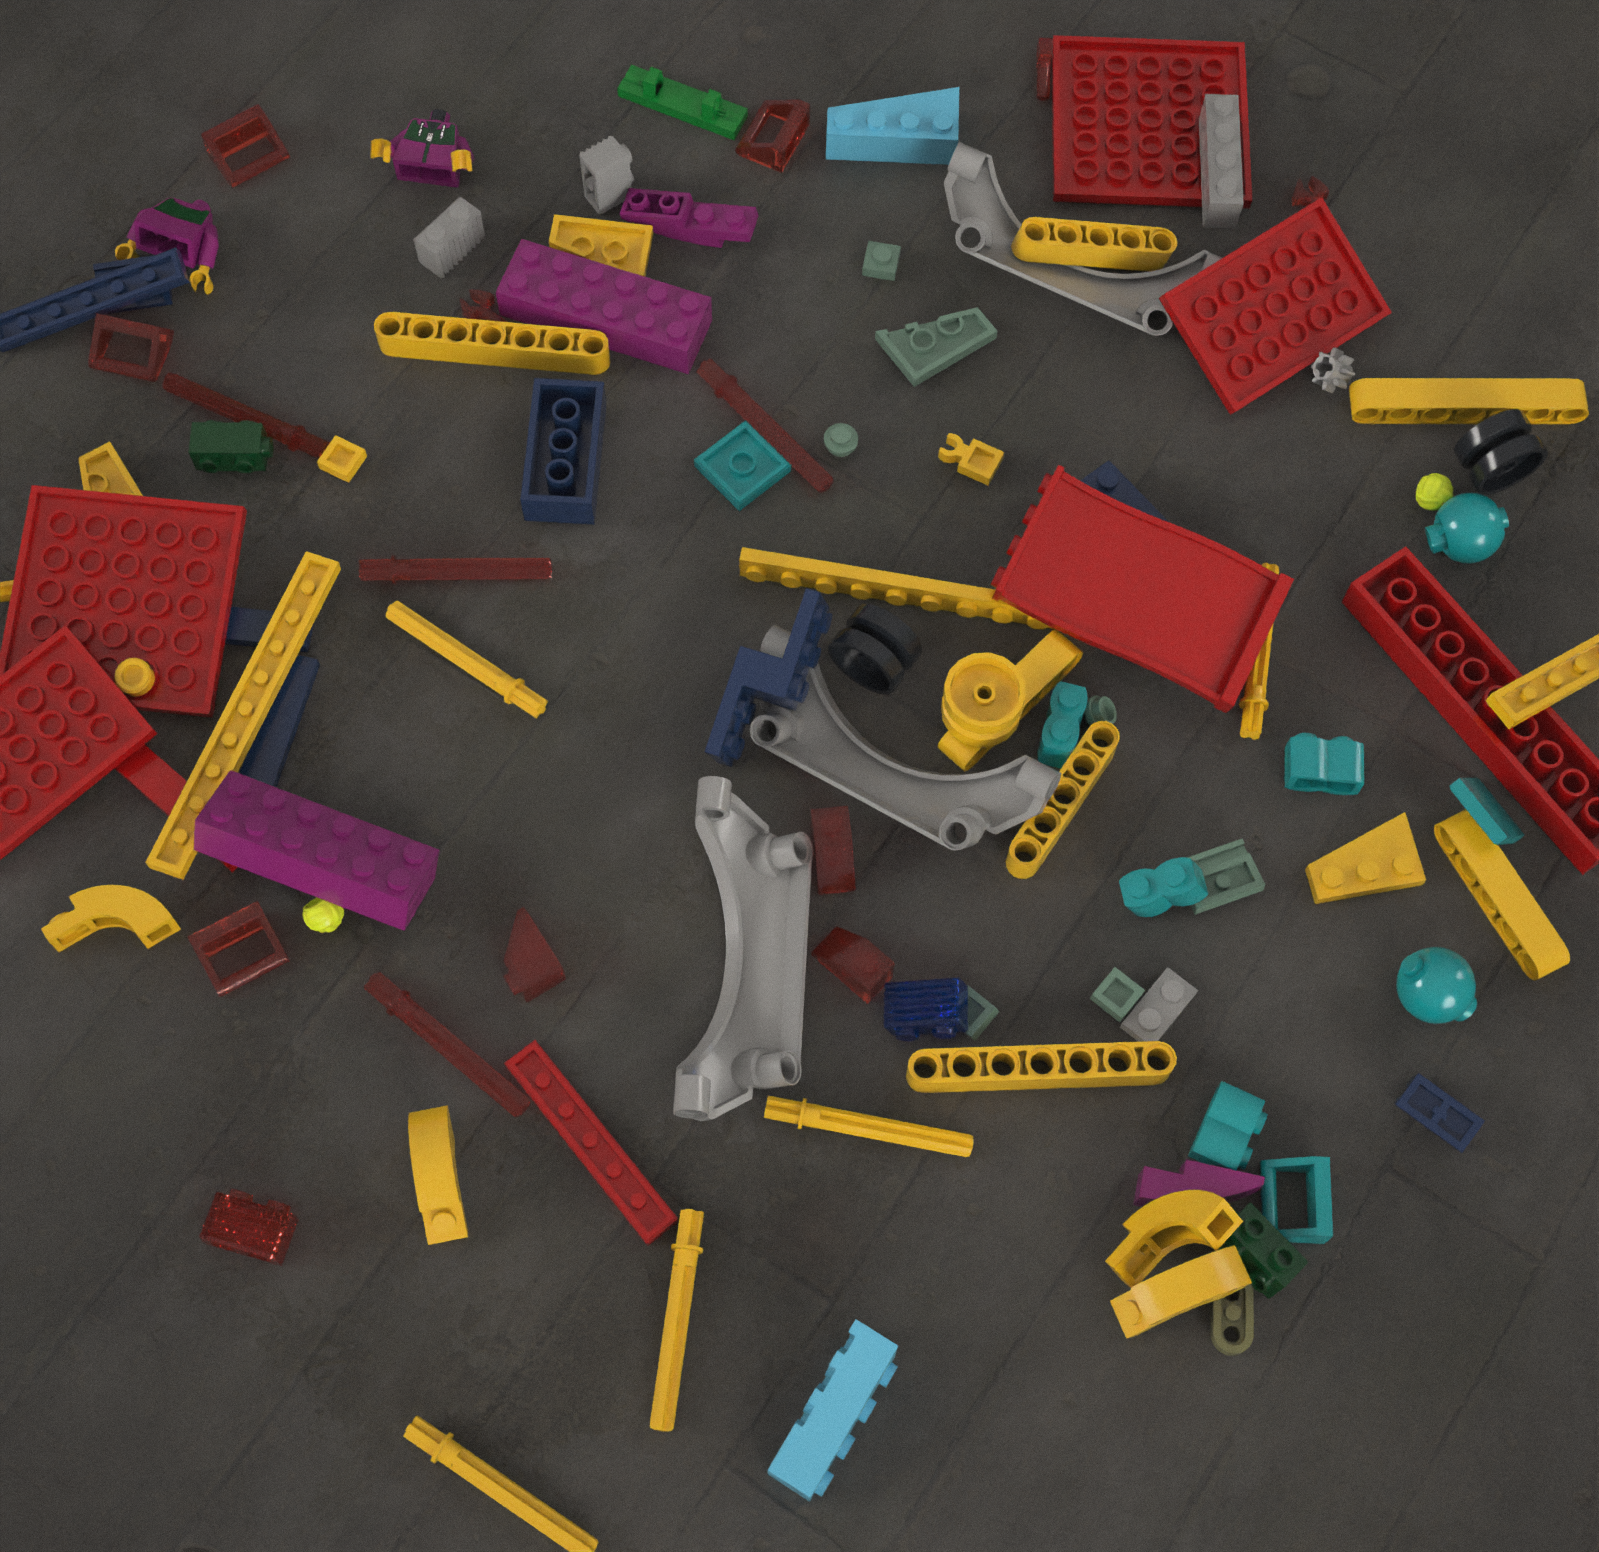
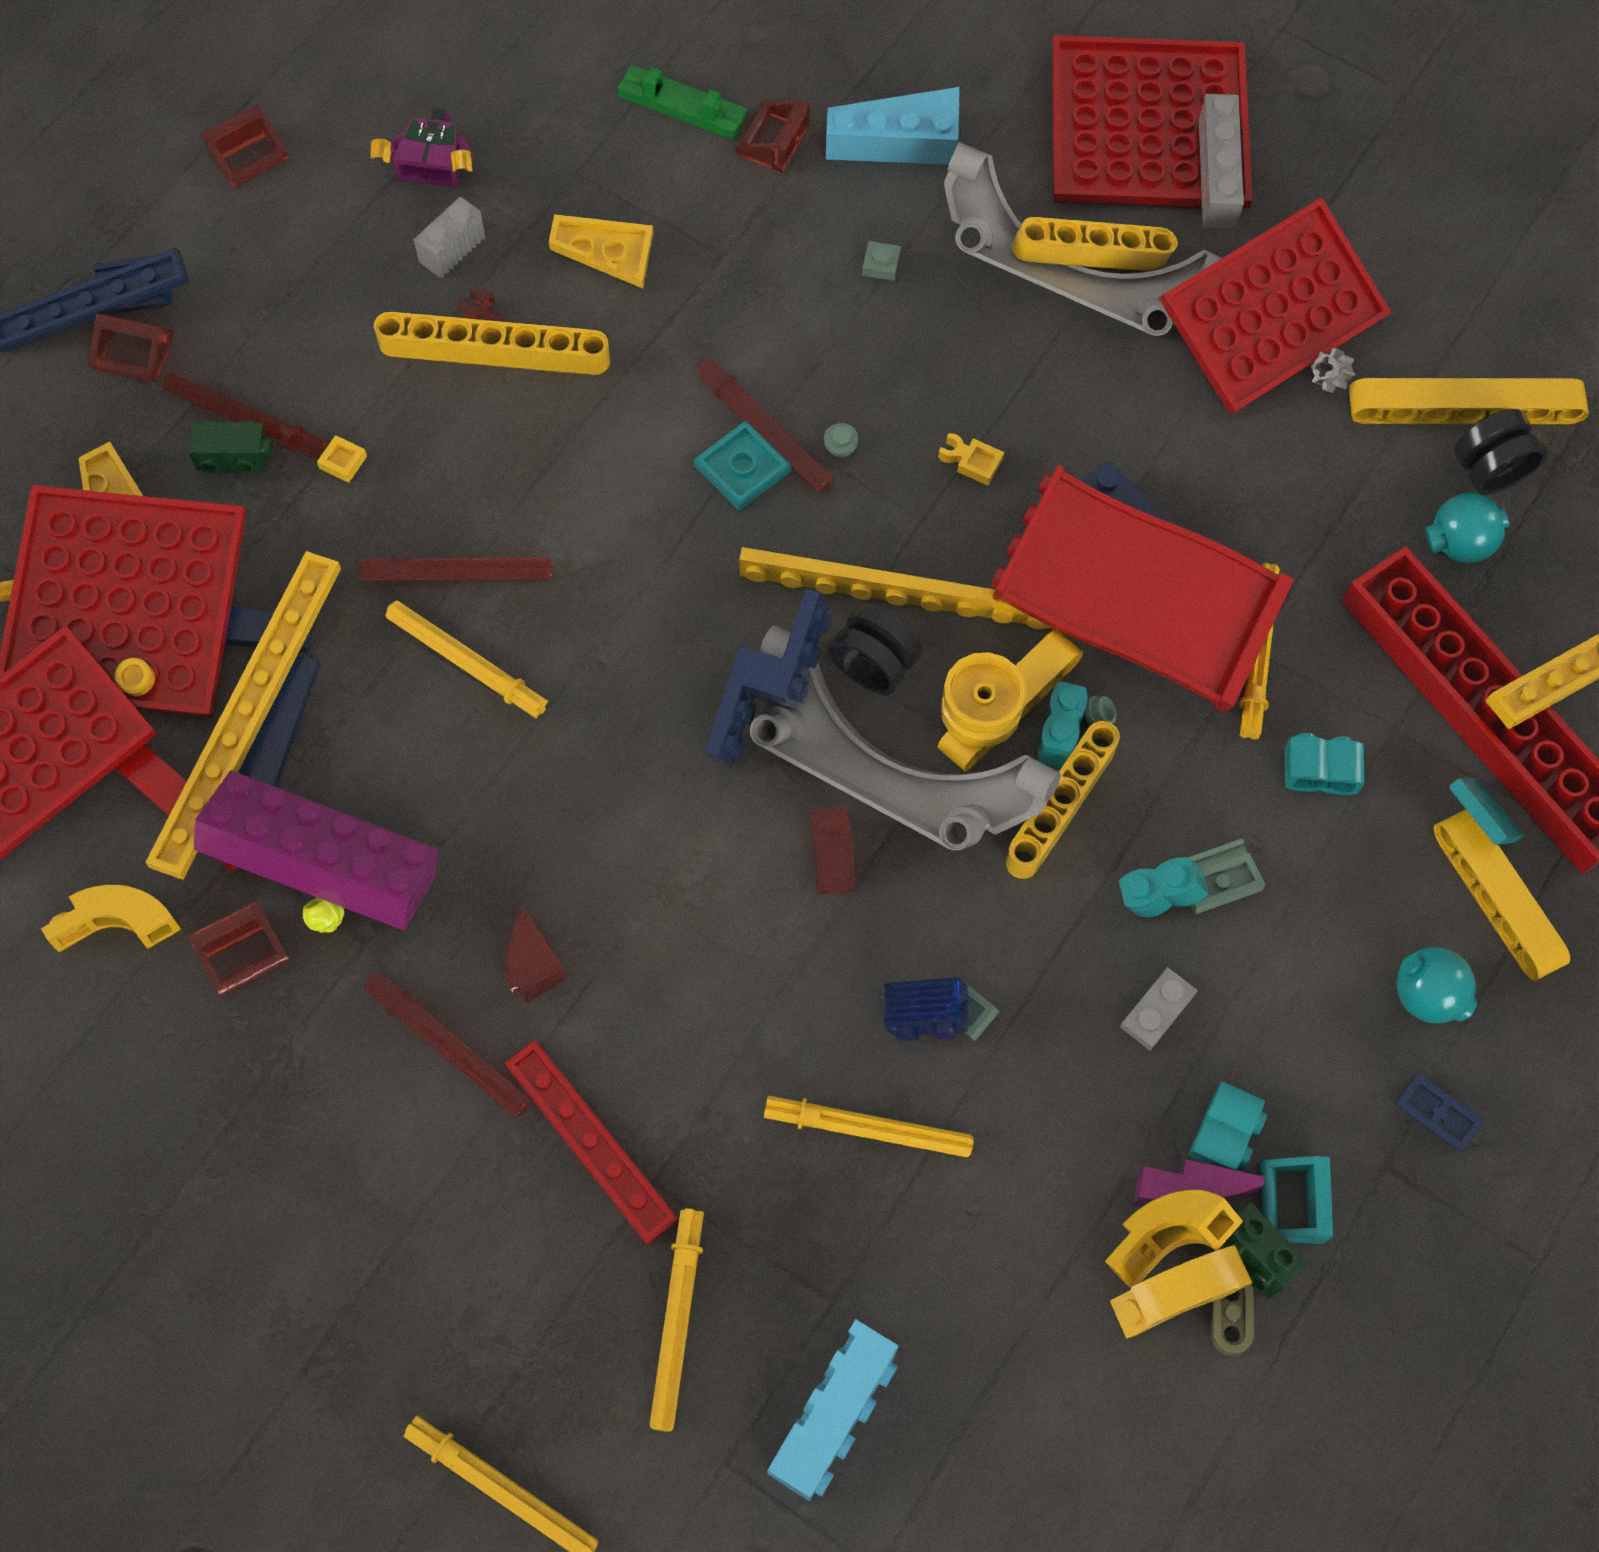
(180, 226): magenta torso -> none
(249, 1227): clear red brick -> none
(436, 1174): yellow arch -> none
(563, 451): dark blue brick -> none
(606, 174): light grey brick -> none
(633, 311): magenta brick -> none
(682, 219): magenta slope -> none
(766, 918): light grey panel -> none
(855, 962): clear red slope -> none
(934, 346): sand green wing -> none
(1043, 62): clear red bar -> none
(1057, 1058): yellow beam -> none
(1117, 994): sand green plate -> none
(1304, 197): clear red bar -> none
(1368, 865): yellow wing -> none
(1433, 491): neon yellow piece -> none

